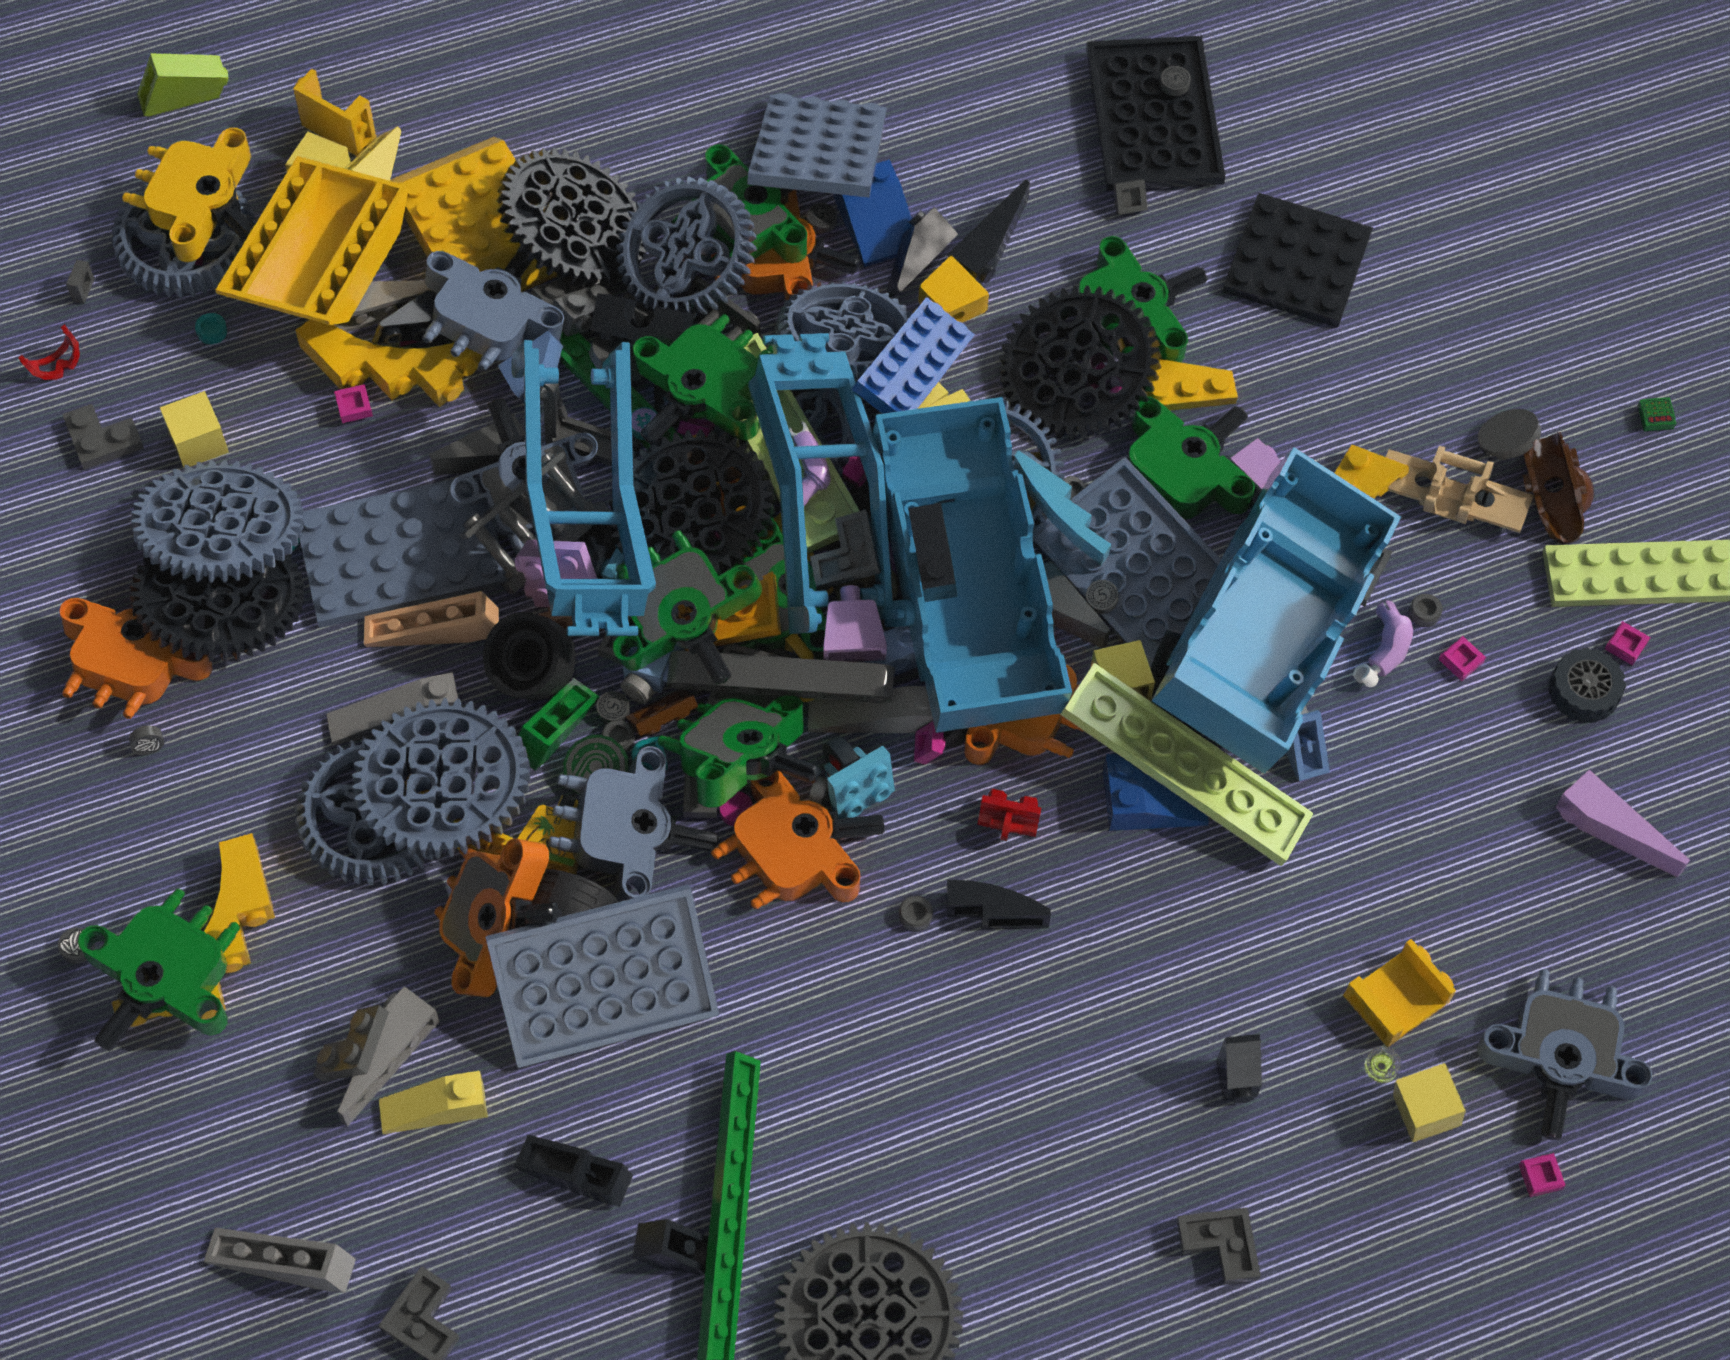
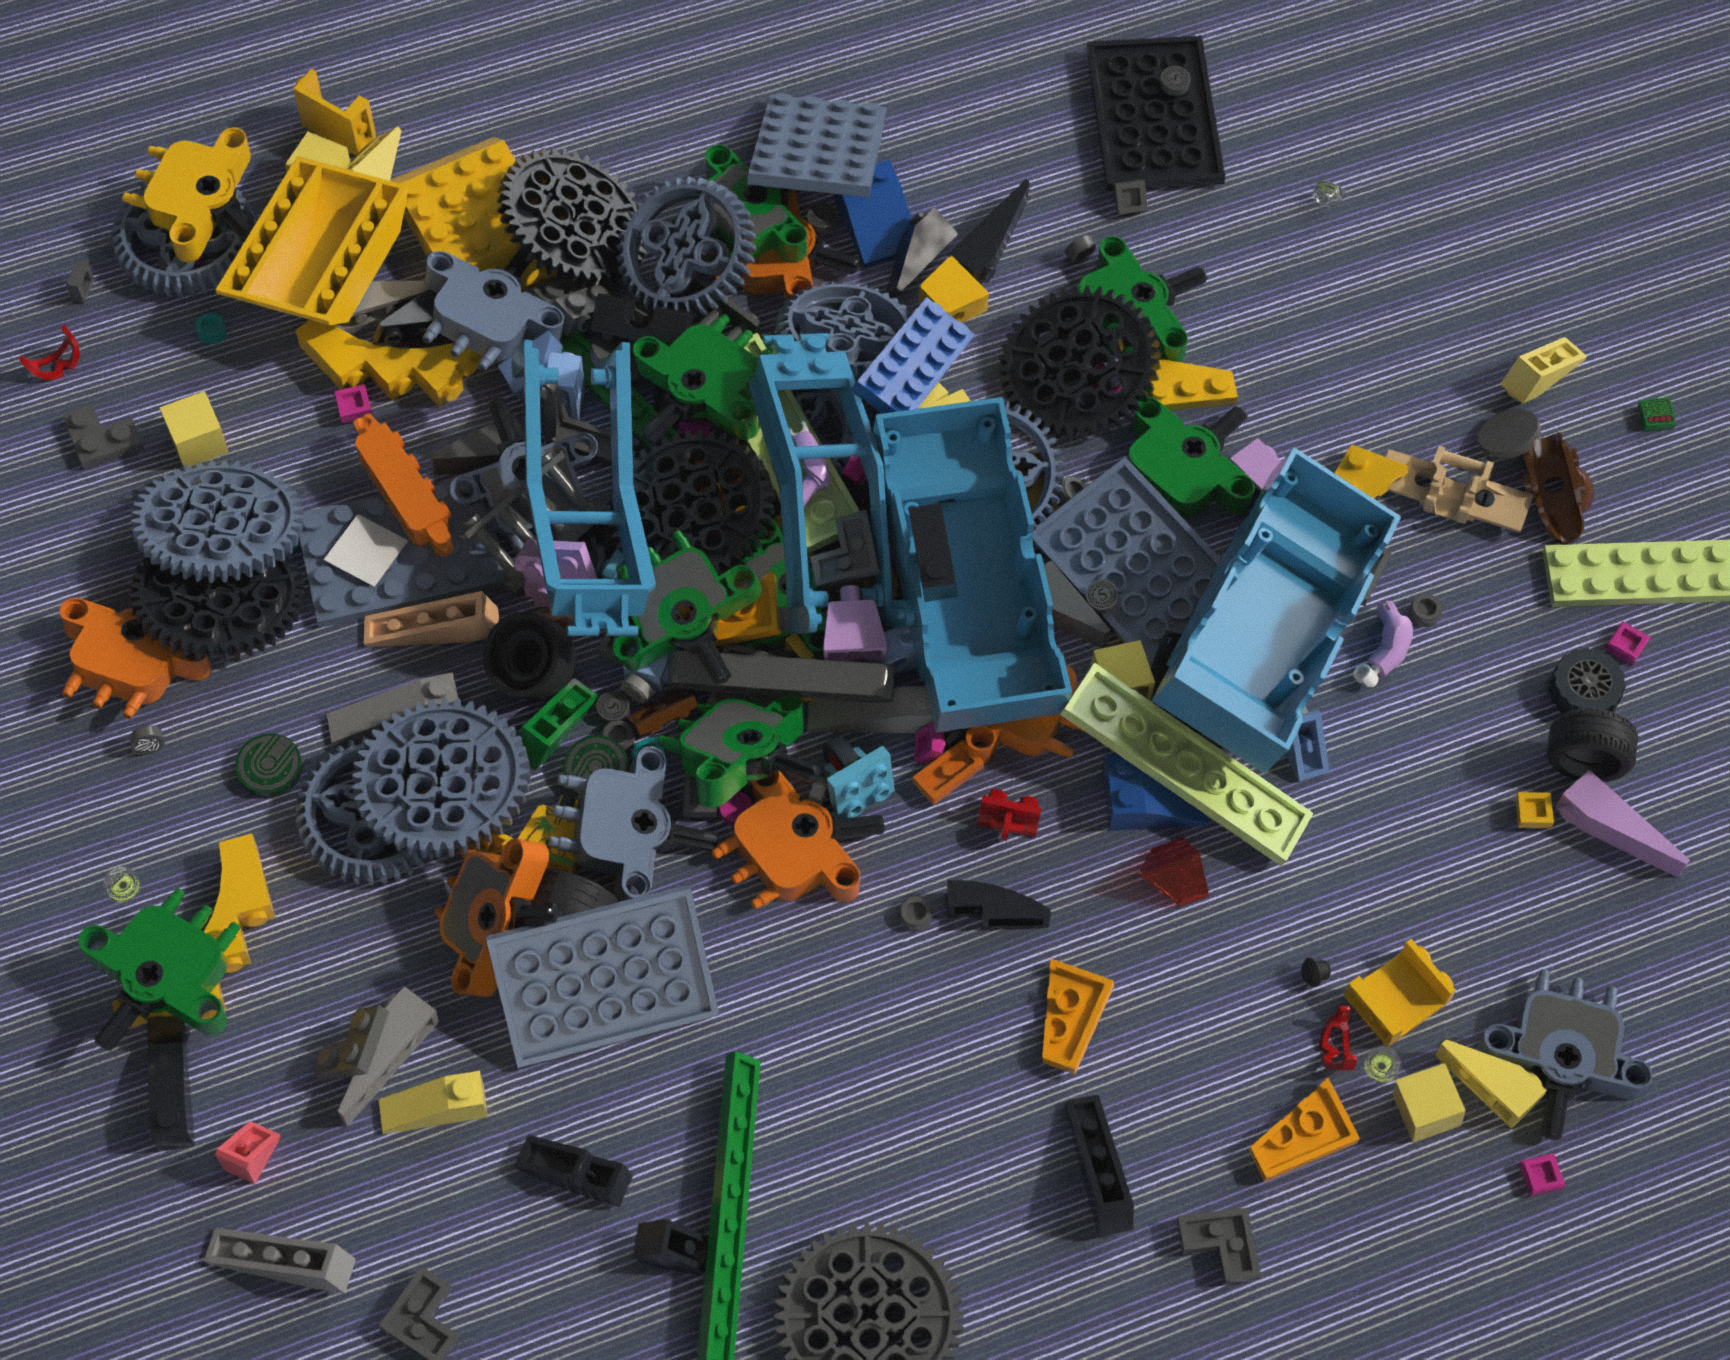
(69, 946): tile -> none
(121, 884): none -> clear tile
(169, 1085): none -> black slope
(180, 81): lime slope -> none
(248, 1151): none -> coral slope
(268, 765): none -> tile
(366, 550): none -> white sticker
(402, 486): none -> orange hinge
(570, 381): none -> light blue brick
(640, 419): tile -> none
(947, 773): none -> orange plate
(1053, 499): medium azure slope -> none
(1073, 1011): none -> light orange wing
(1080, 249): none -> dark grey tile
(1100, 1166): none -> black slope
(1176, 872): none -> clear red slope
(1240, 1068): black slope -> none
(1297, 260): black plate -> none
(1305, 1135): none -> light orange wing
(1315, 971): none -> black piece
(1327, 194): none -> clear tile
(1340, 1021): none -> red helmet
(1462, 658): dark pink tile -> none
(1498, 1083): none -> light yellow slope
(1534, 810): none -> yellow plate
(1541, 369): none -> light yellow slope
(1592, 742): none -> black tyre

